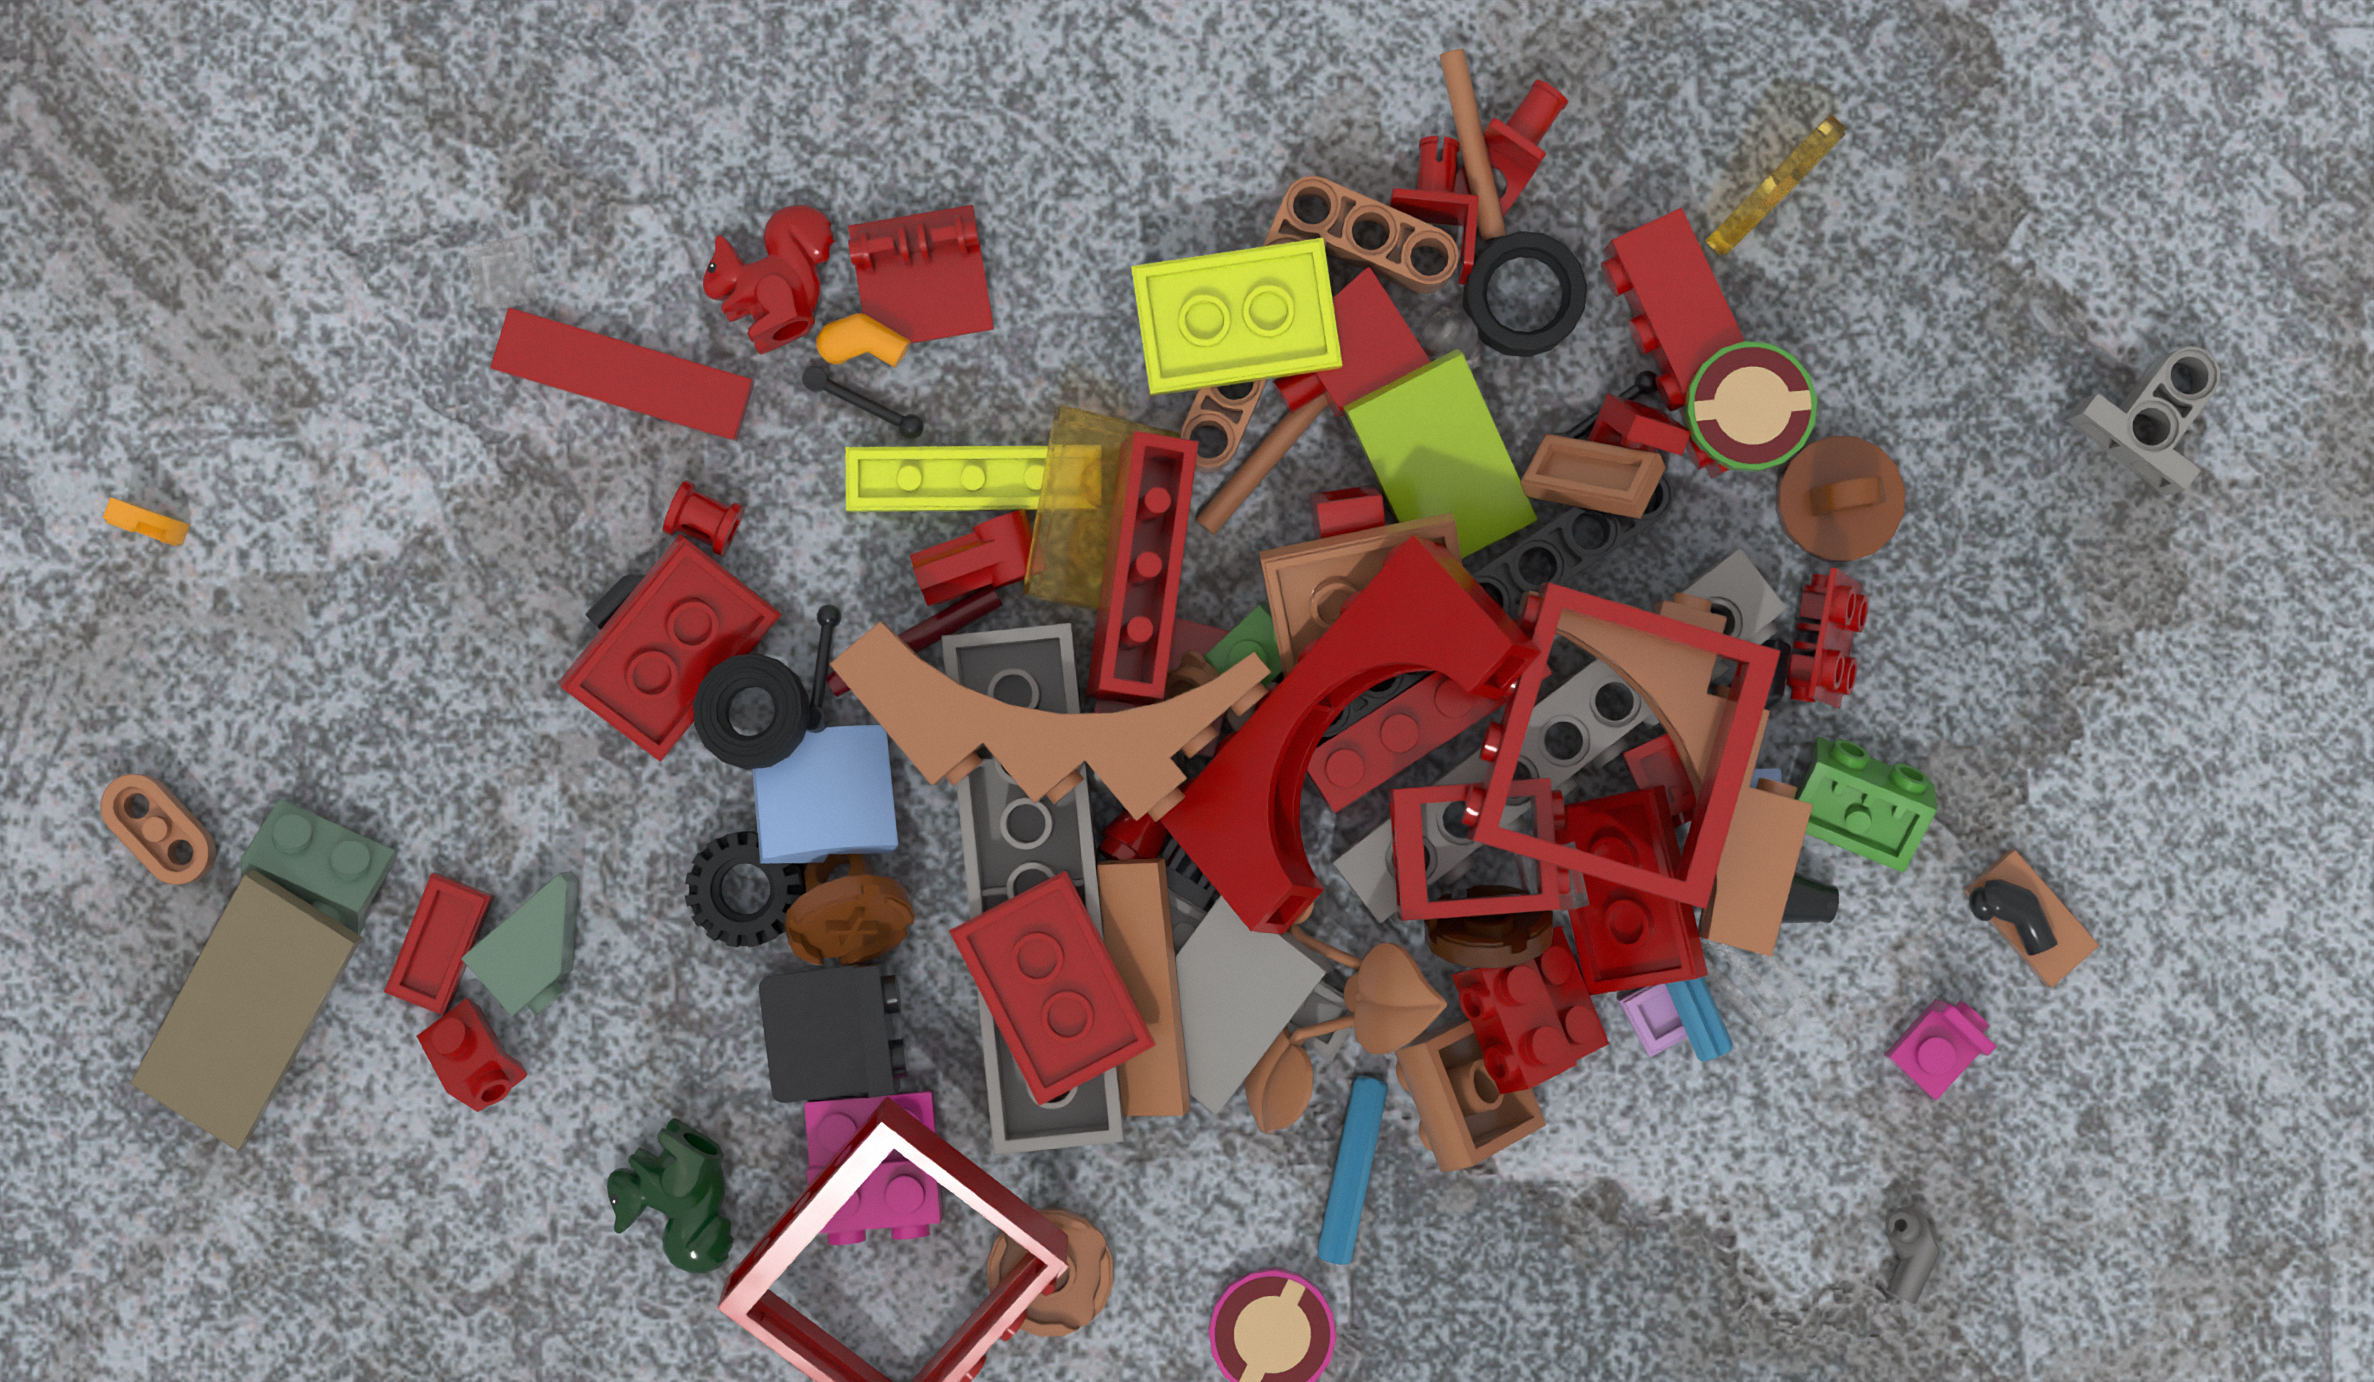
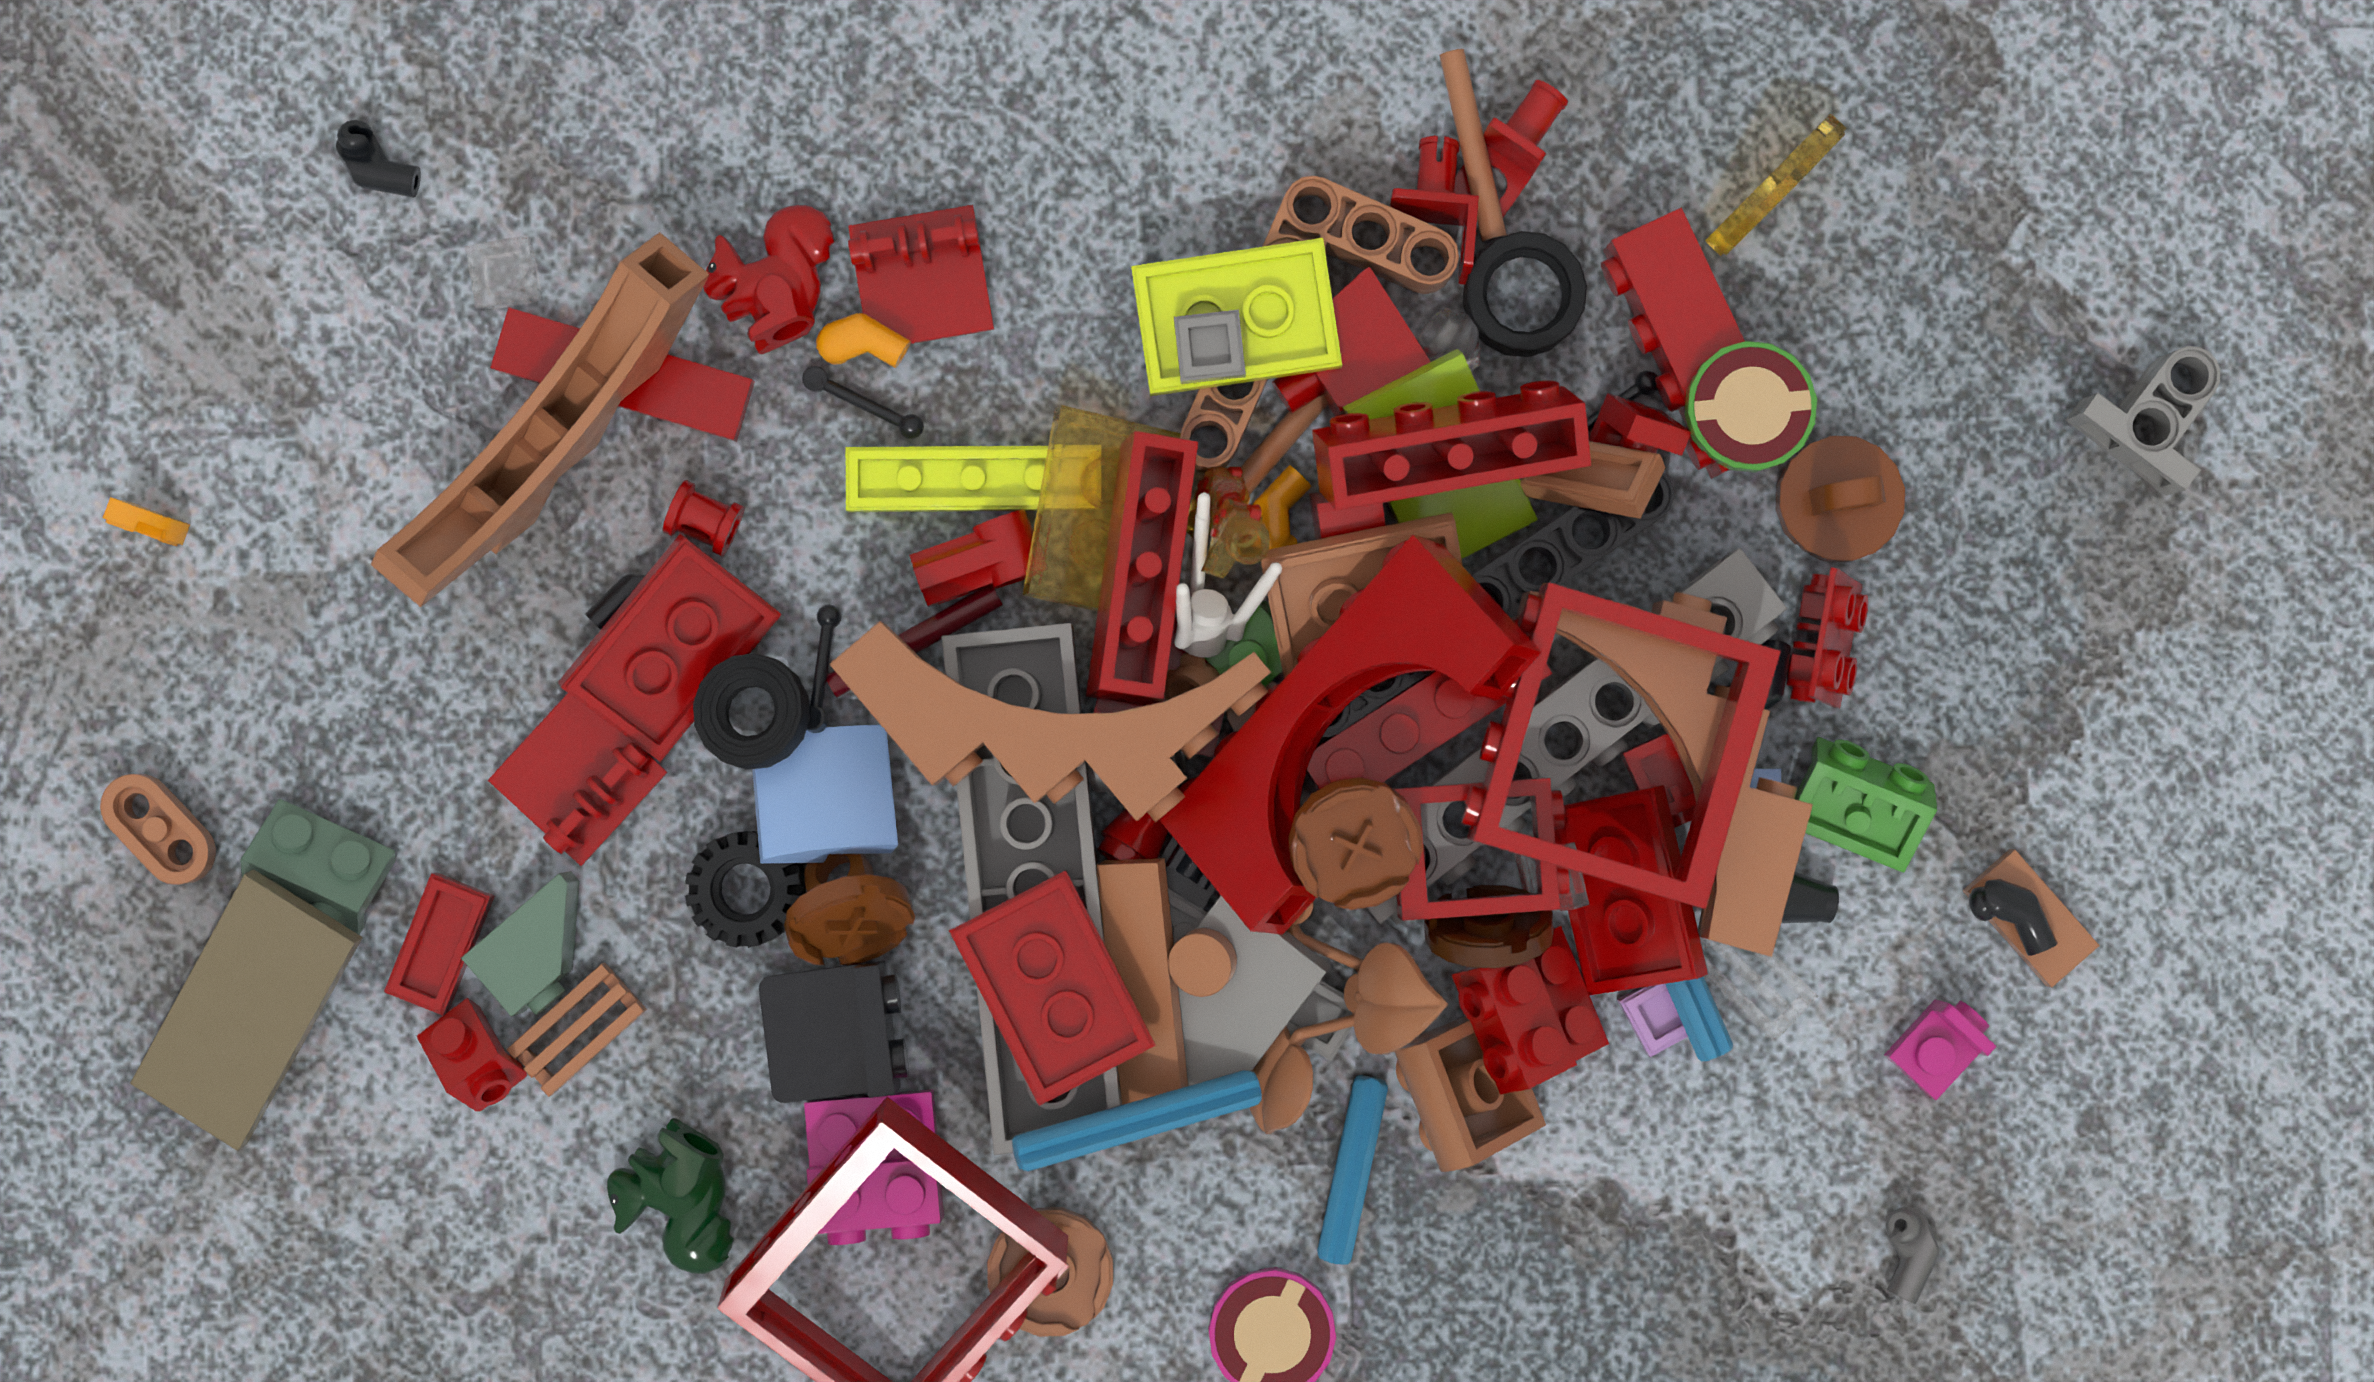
(369, 165): none -> black arm
(536, 1065): none -> nougat tile
(554, 428): none -> nougat arch
(577, 778): none -> red hinge
(1136, 1120): none -> dark azure axle
(1202, 962): none -> nougat tile
(1204, 614): none -> white plant
(1209, 346): none -> light grey tile
(1234, 525): none -> clear yellow piece
(1277, 502): none -> light orange arm
(1355, 843): none -> dark orange tile
(1451, 446): none -> red brick

